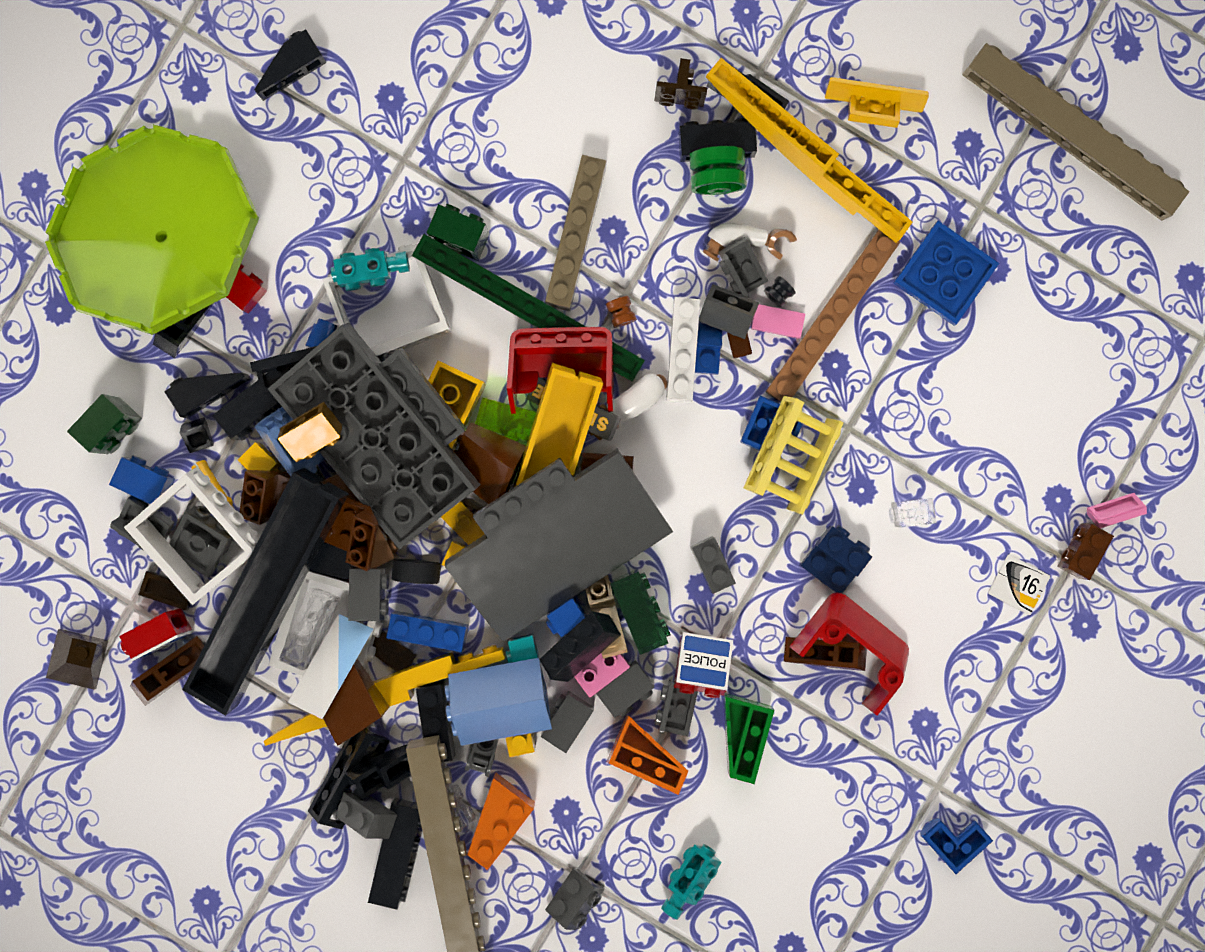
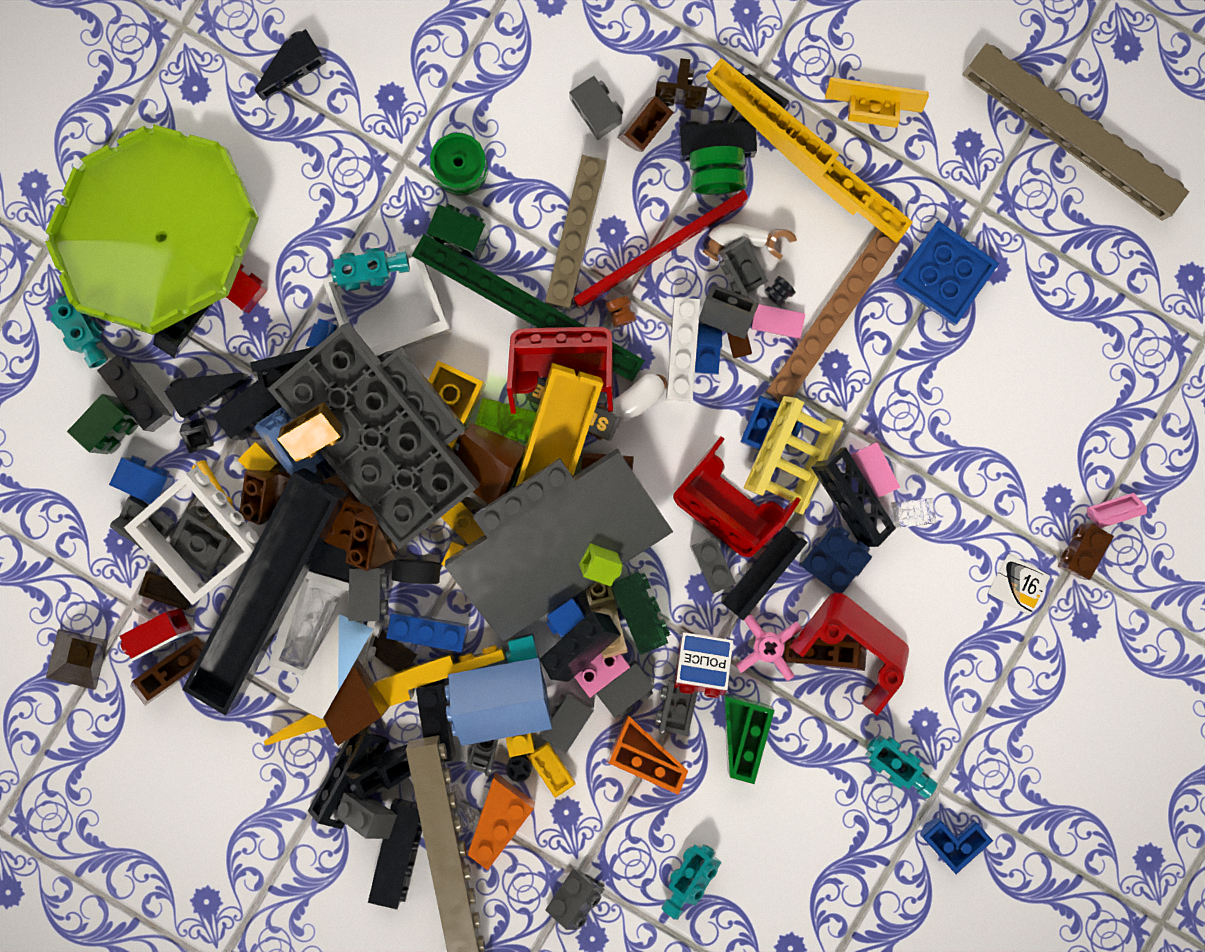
(89, 332): none -> teal brick
(134, 393): none -> black brick
(455, 149): none -> green wheel
(517, 772): none -> black wheel
(551, 769): none -> yellow plate
(596, 107): none -> dark grey brick
(600, 565): none -> lime brick
(645, 124): none -> reddish brown brick
(661, 249): none -> red tile
(726, 509): none -> red windscreen
(764, 572): none -> black fence
(778, 647): none -> bright pink bar
(850, 507): none -> black fence
(876, 469): none -> bright pink brick
(892, 762): none -> teal brick

